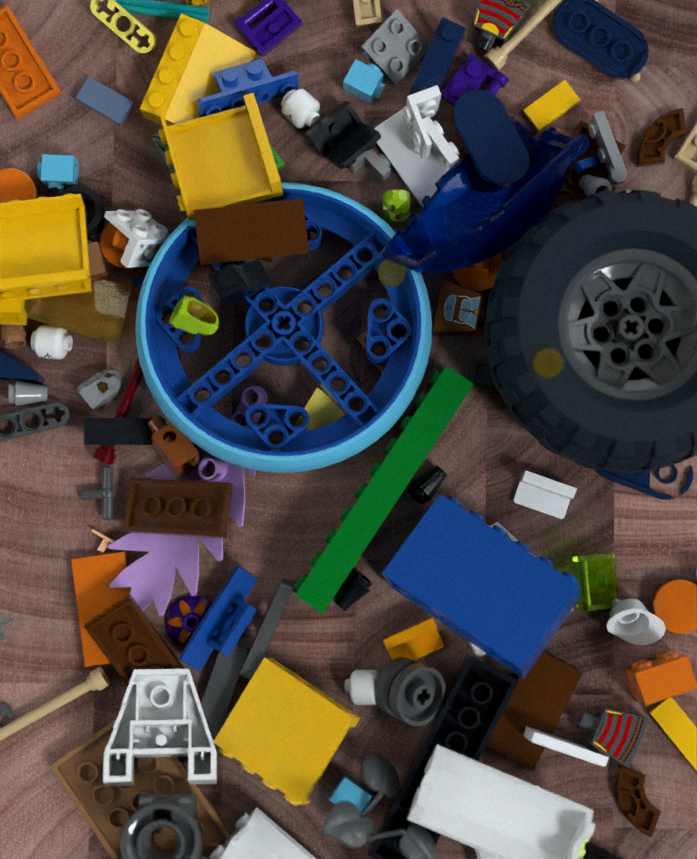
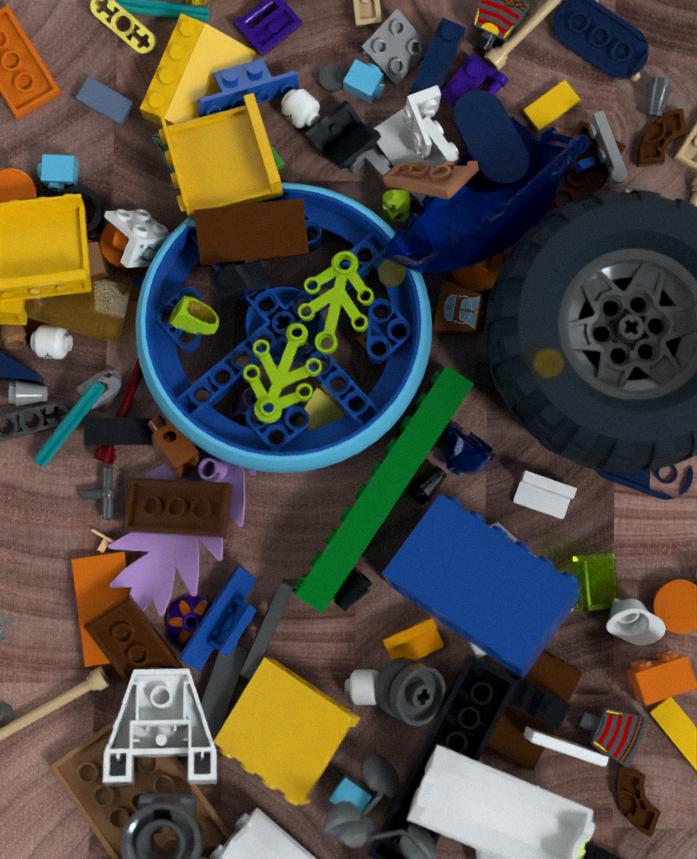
(69, 423): none -> teal axle
(280, 377): none -> lime plant
(331, 78): none -> dark grey tile
(336, 297): none -> lime plant
(433, 181): none -> nougat wing
(465, 452): none -> clear blue cylinder
(539, 703): none -> black arch
(594, 184): light grey cone -> none
(657, 96): none -> dark grey cone

